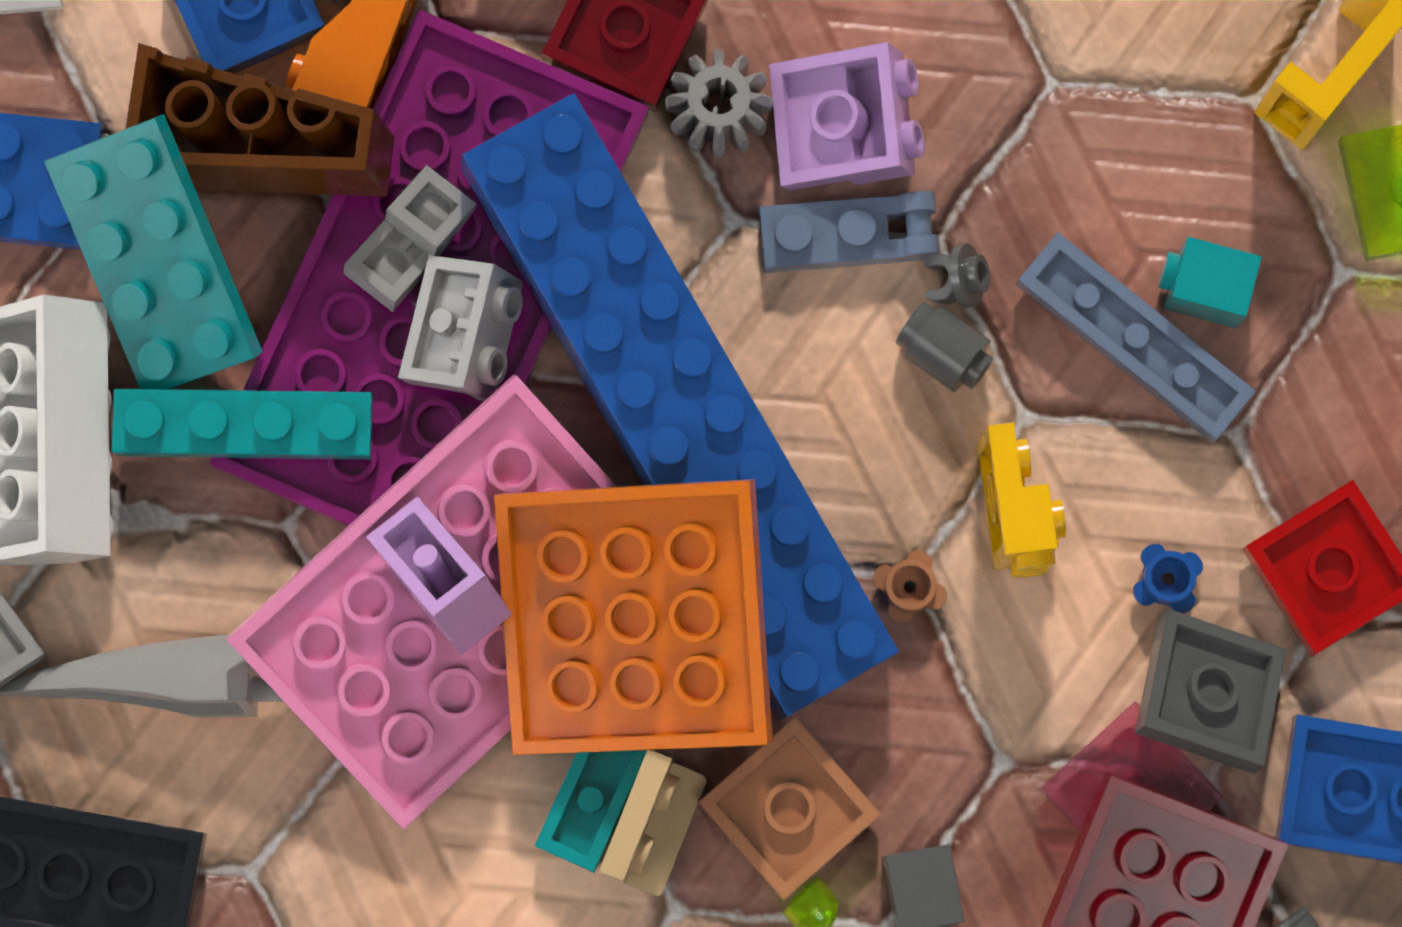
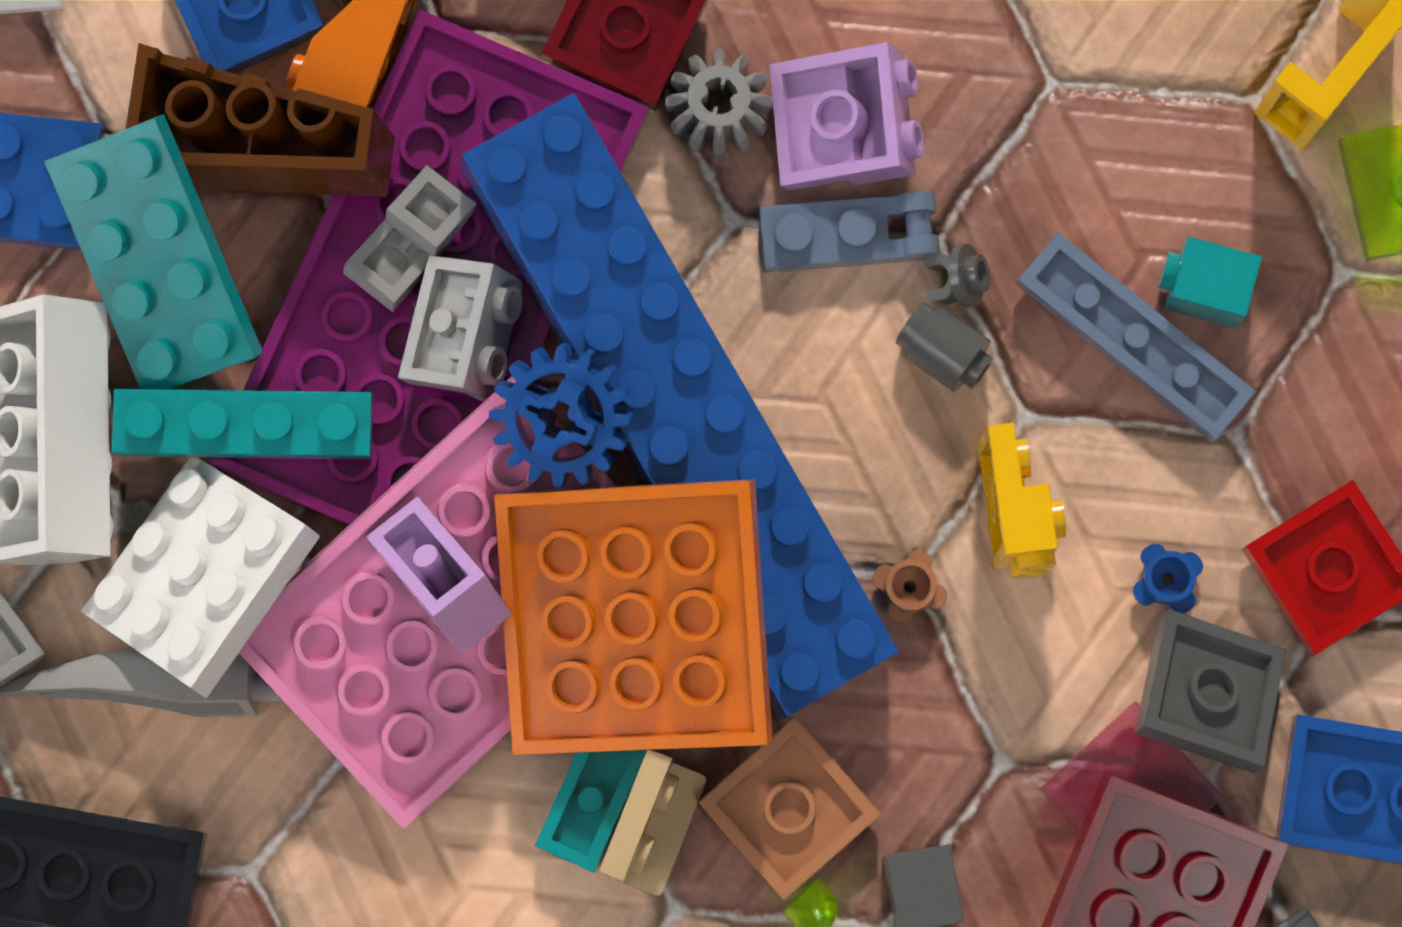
(200, 575): none -> white plate
(588, 425): none -> blue gear

